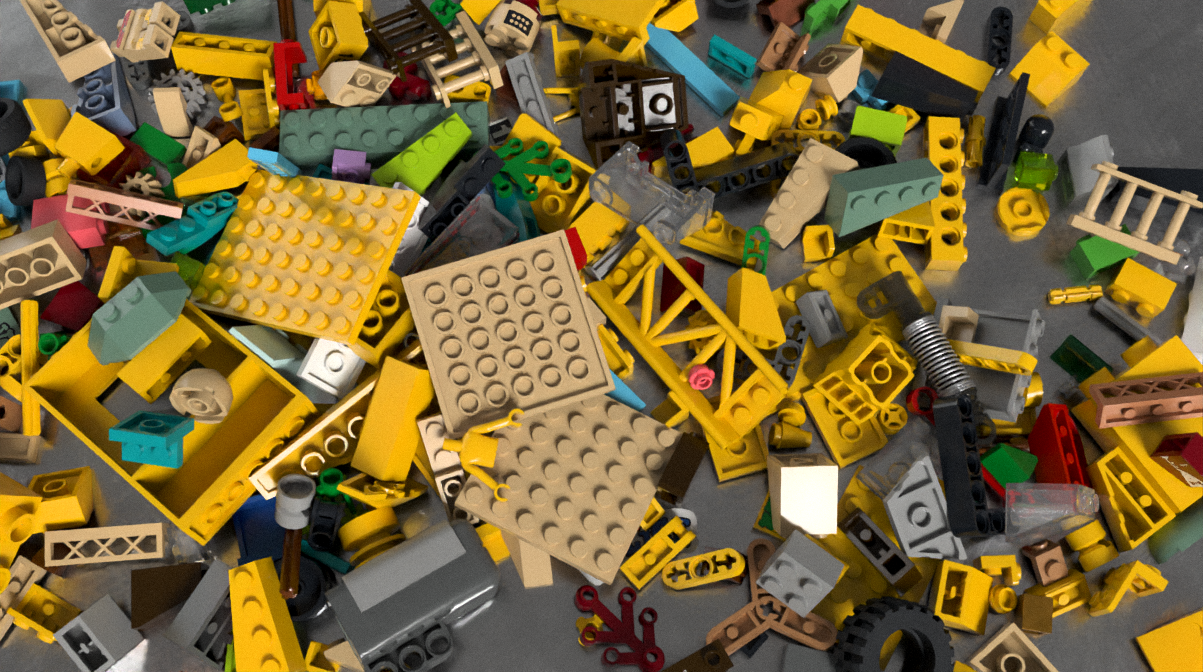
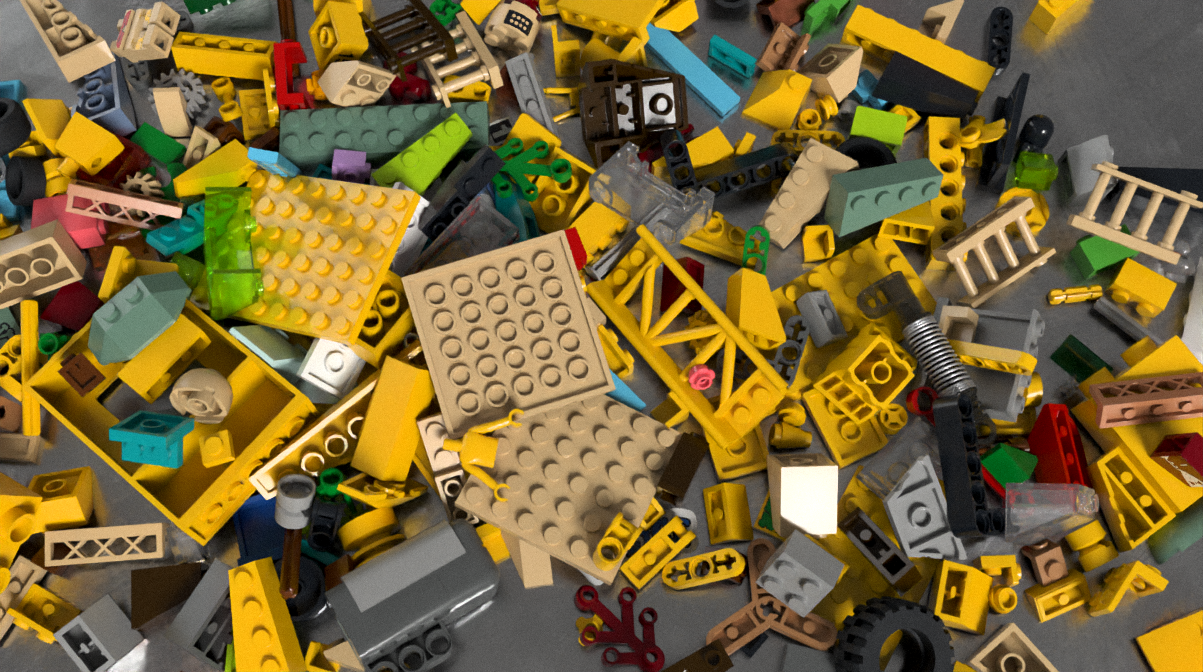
(80, 373): none -> reddish brown bracket
(216, 448): none -> yellow plate
(228, 251): none -> clear neon green windscreen
(336, 570): none -> reddish brown slope
(618, 538): none -> yellow piece
(728, 513): none -> yellow panel
(755, 119): yellow torso -> none
(974, 237): none -> tan fence
(978, 133): none -> yellow plate
(1034, 614): pearl gold panel -> none
(1051, 68): yellow slope -> none

